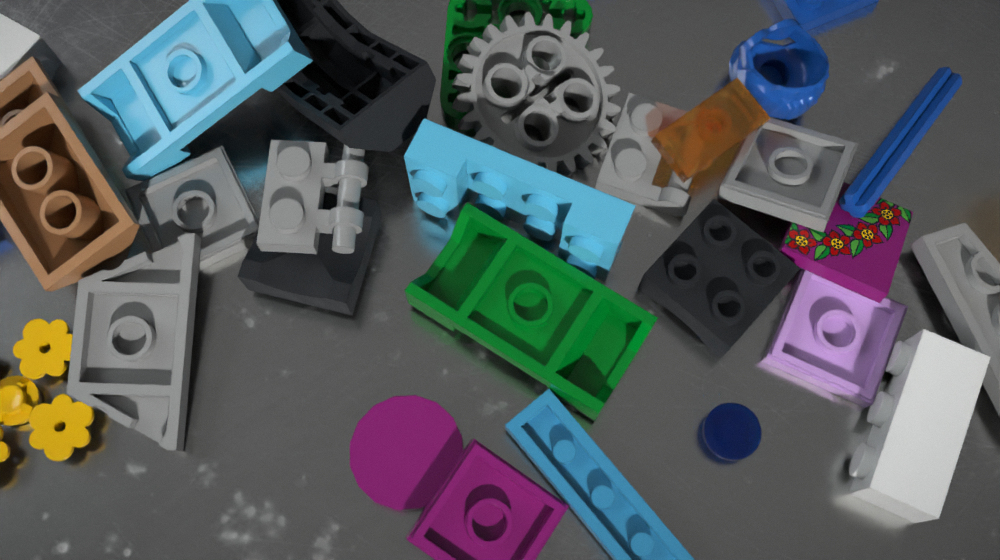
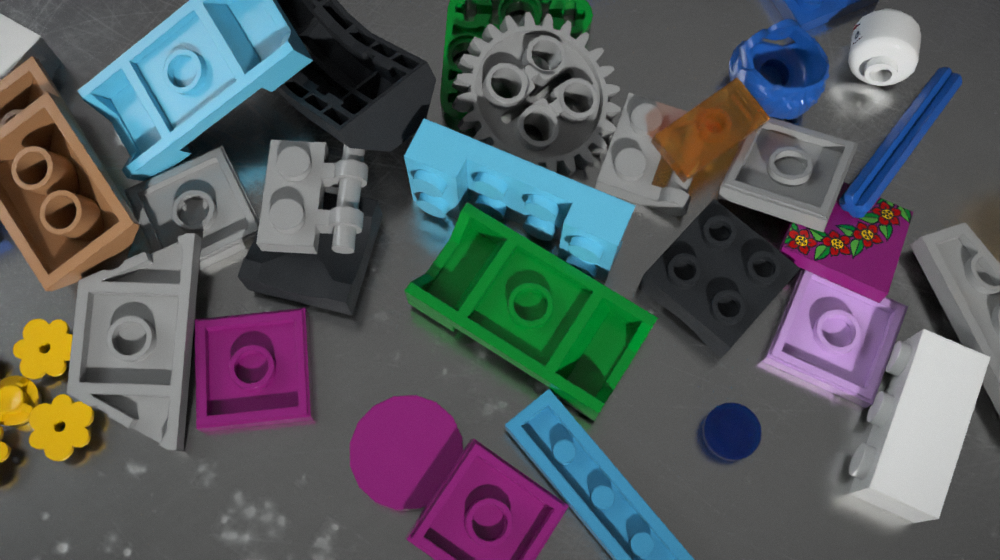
(253, 370): none -> magenta tile
(884, 44): none -> white head

